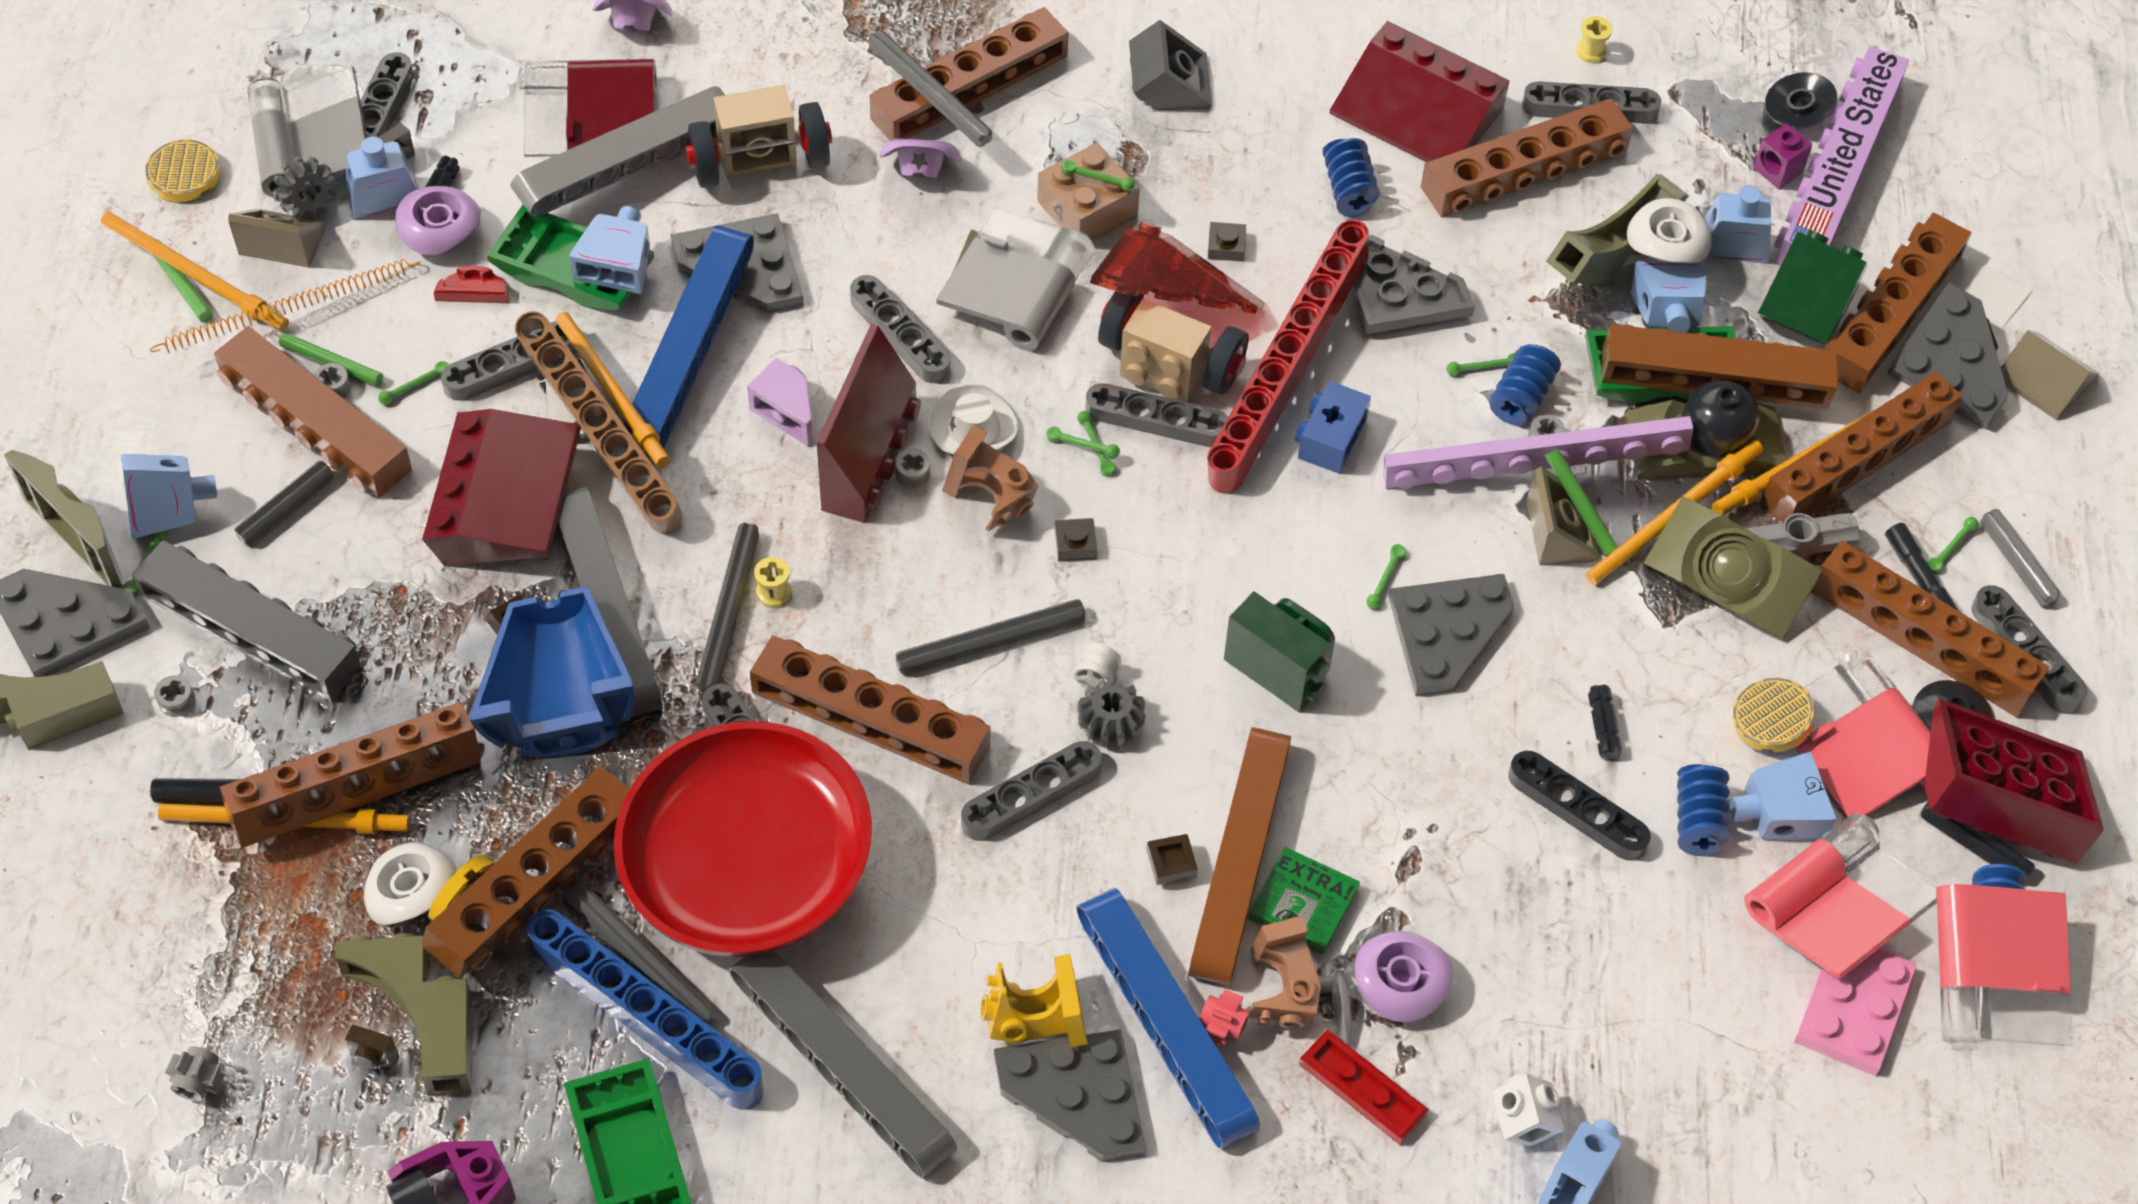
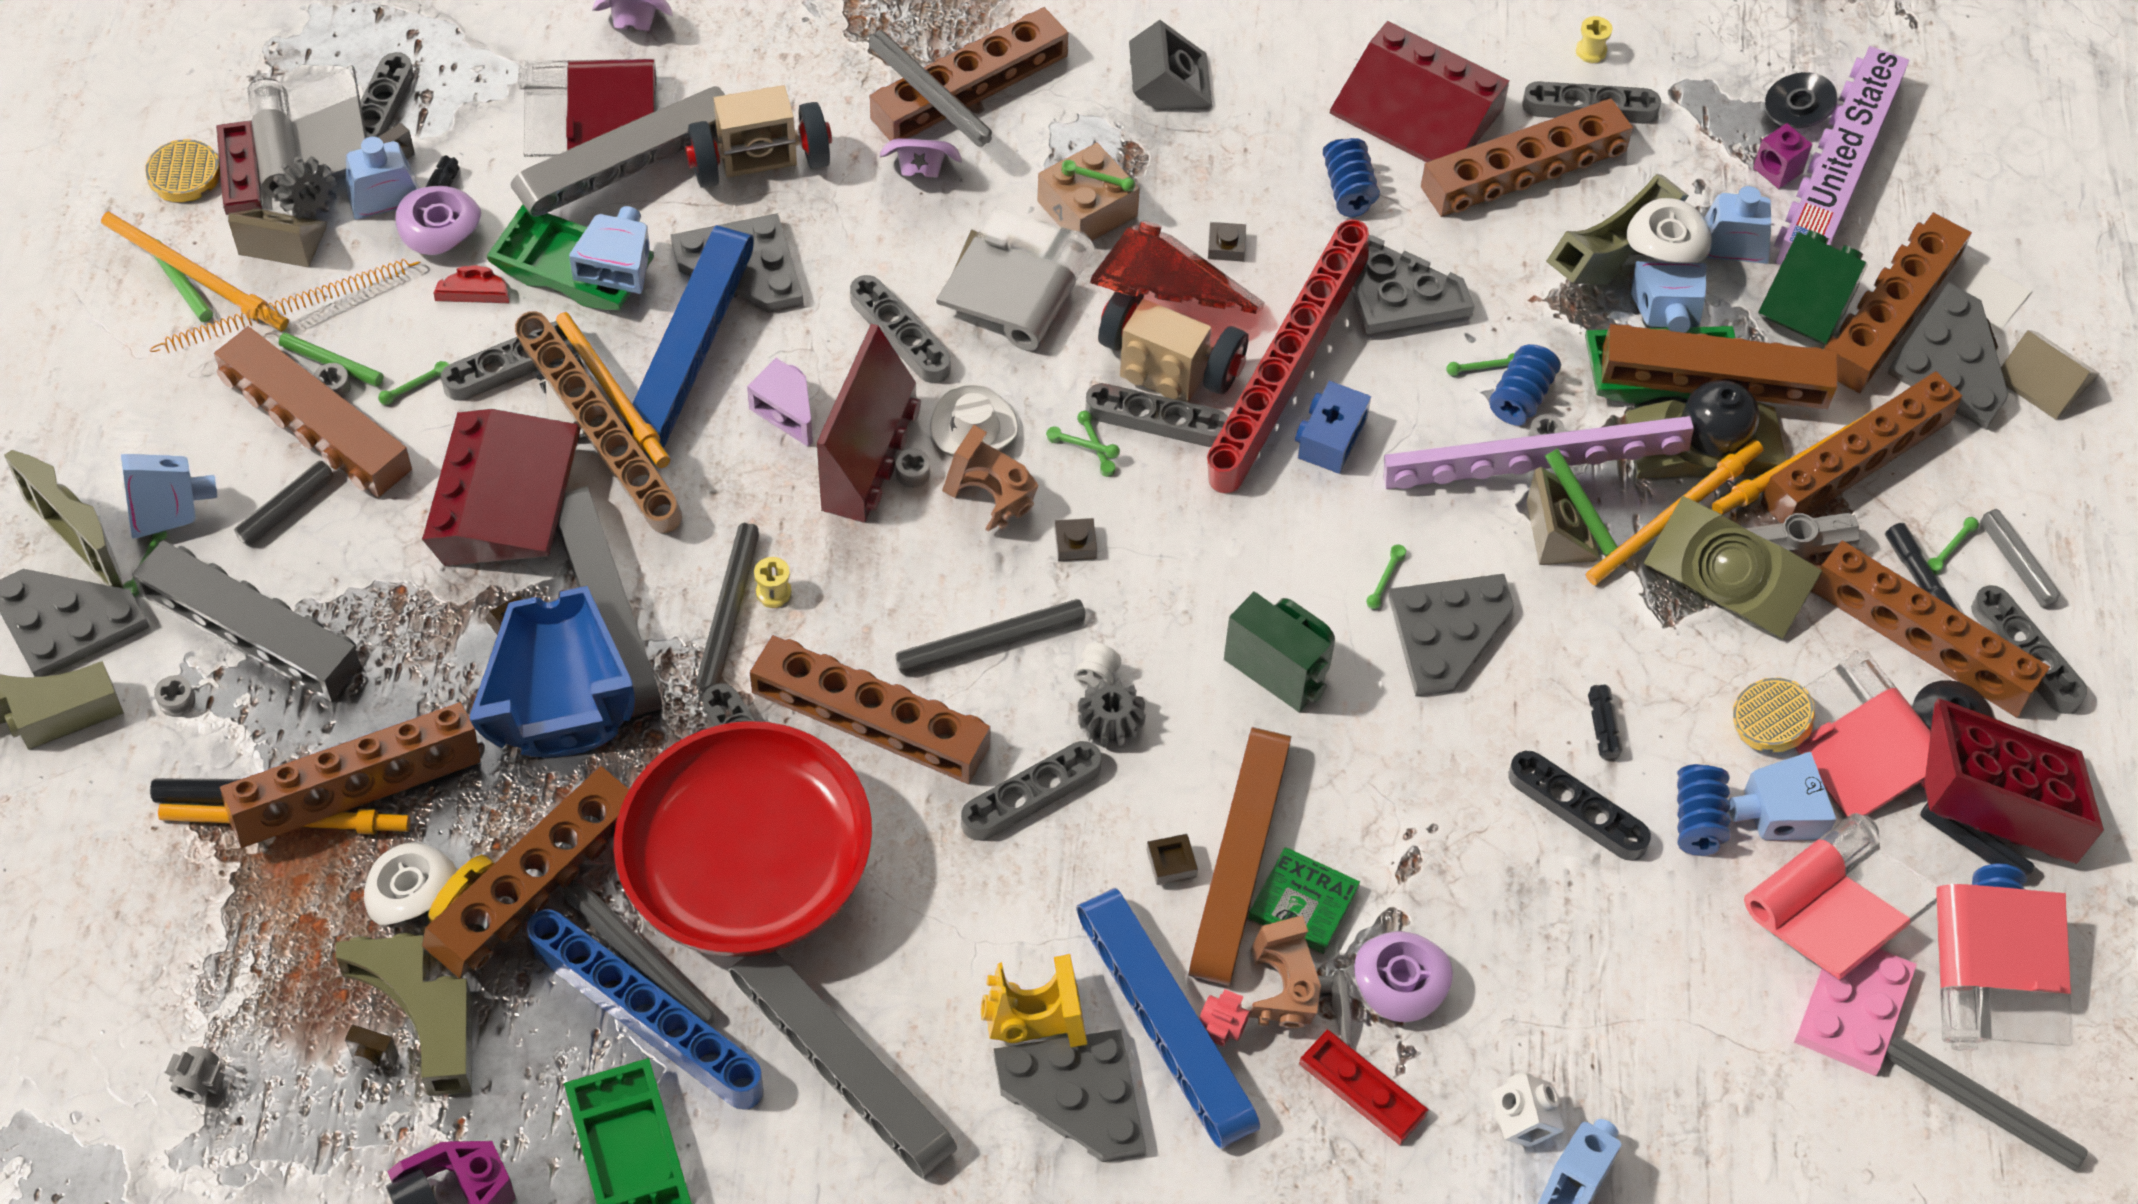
(238, 167): none -> tile
(1986, 1103): none -> dark grey axle

